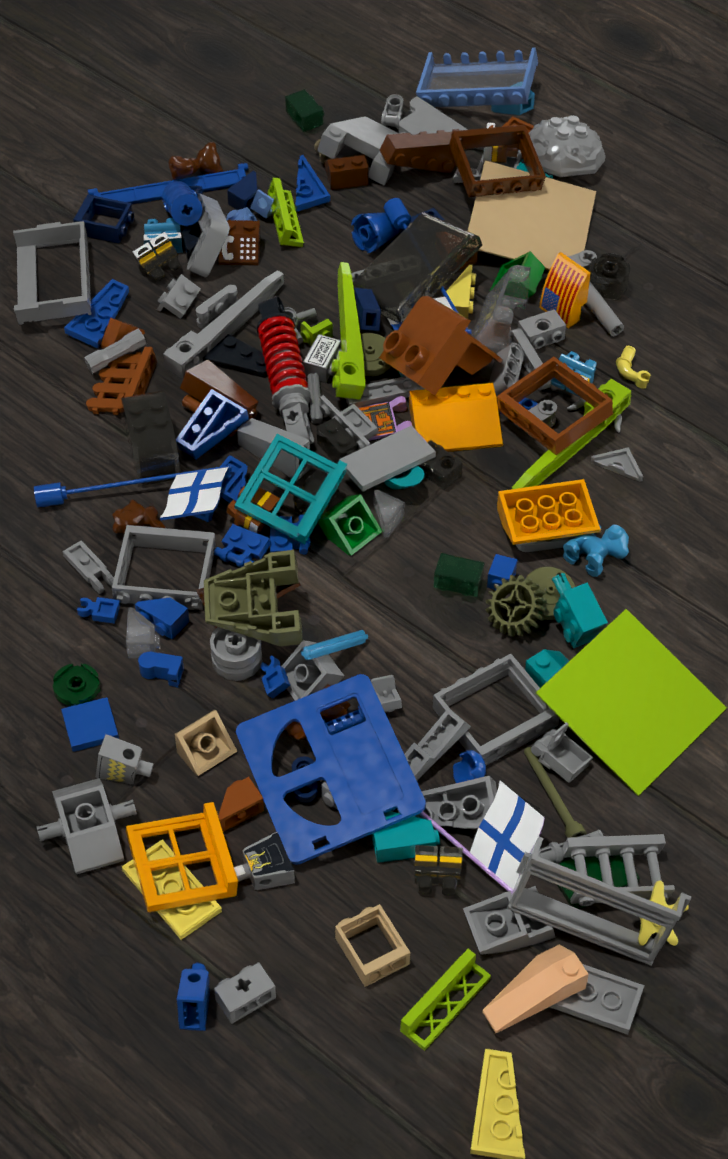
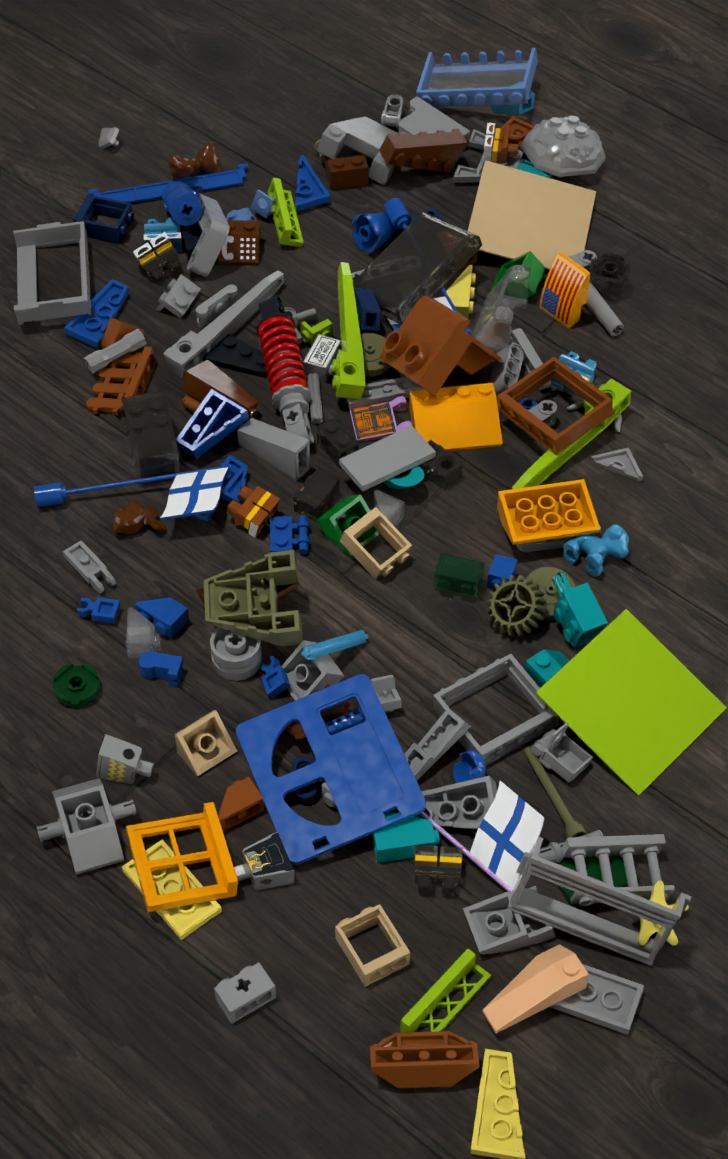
(89, 723): blue tile -> none
(108, 137): none -> light grey piece
(162, 539): light grey window -> none
(193, 988): blue torso -> none
(243, 192): dark blue slope -> none
(244, 541): blue plate -> none
(304, 110): clear green brick -> none
(317, 503): teal window -> none
(352, 420): light grey bracket -> none
(388, 531): none -> tan window
(424, 1059): none -> dark orange wedge
(497, 137): reddish brown window -> none
(543, 329): light grey brick -> none
(624, 367): light yellow piece -> none

